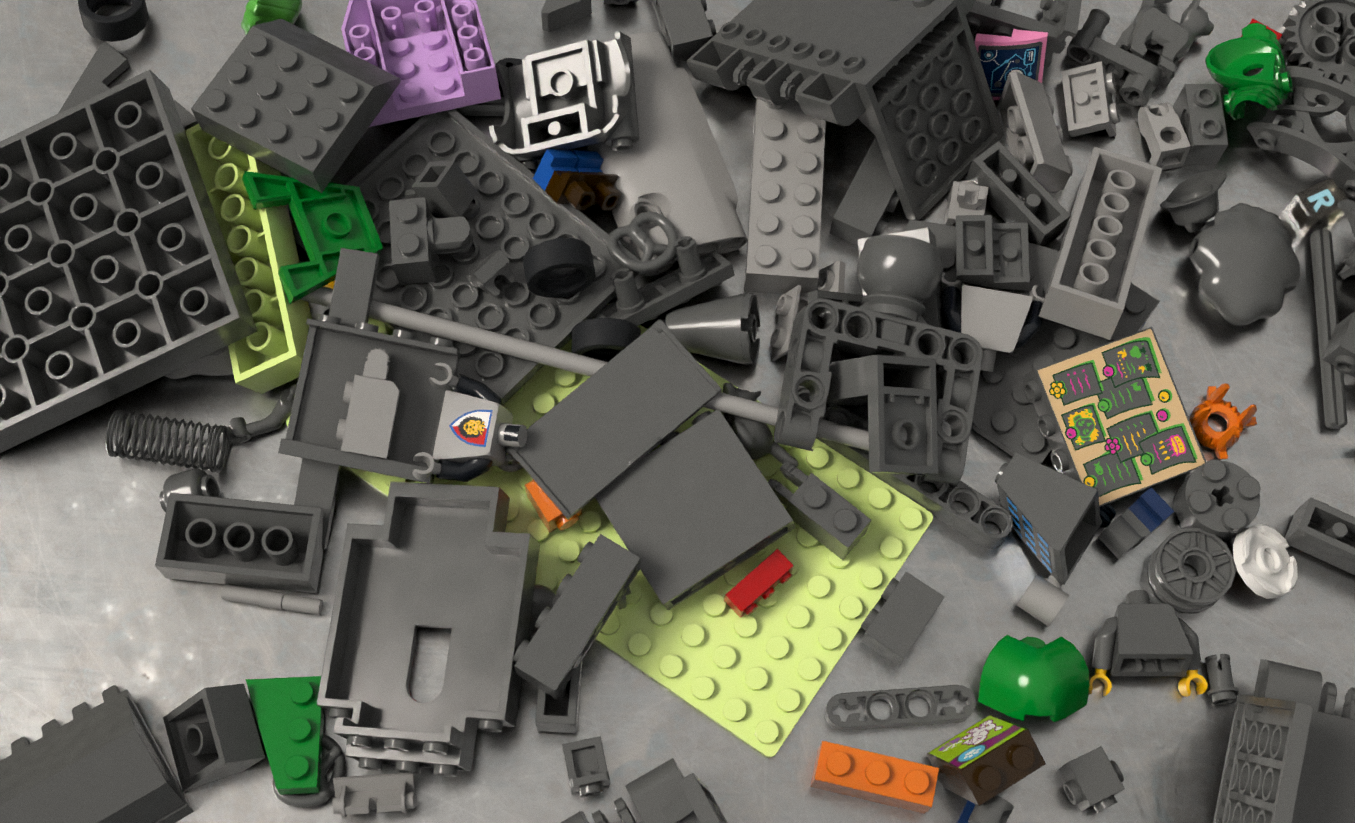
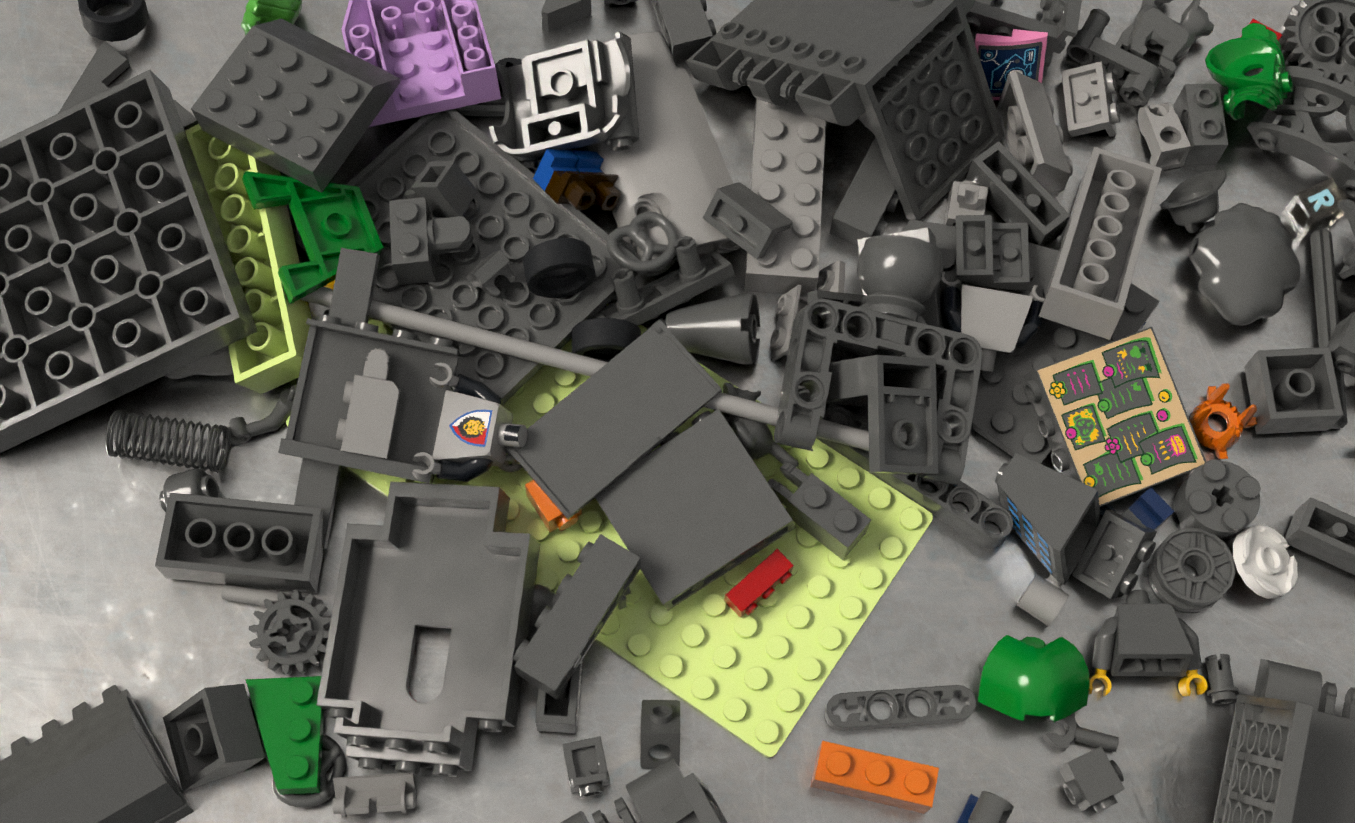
(275, 636): none -> dark grey gear
(660, 726): none -> dark grey bracket
(745, 218): none -> dark grey panel
(901, 618): dark grey brick -> none
(986, 759): dark brown brick -> none
(1075, 733): none -> dark grey bar
(1115, 555): none -> dark grey bracket
(1293, 390): none -> dark grey brick

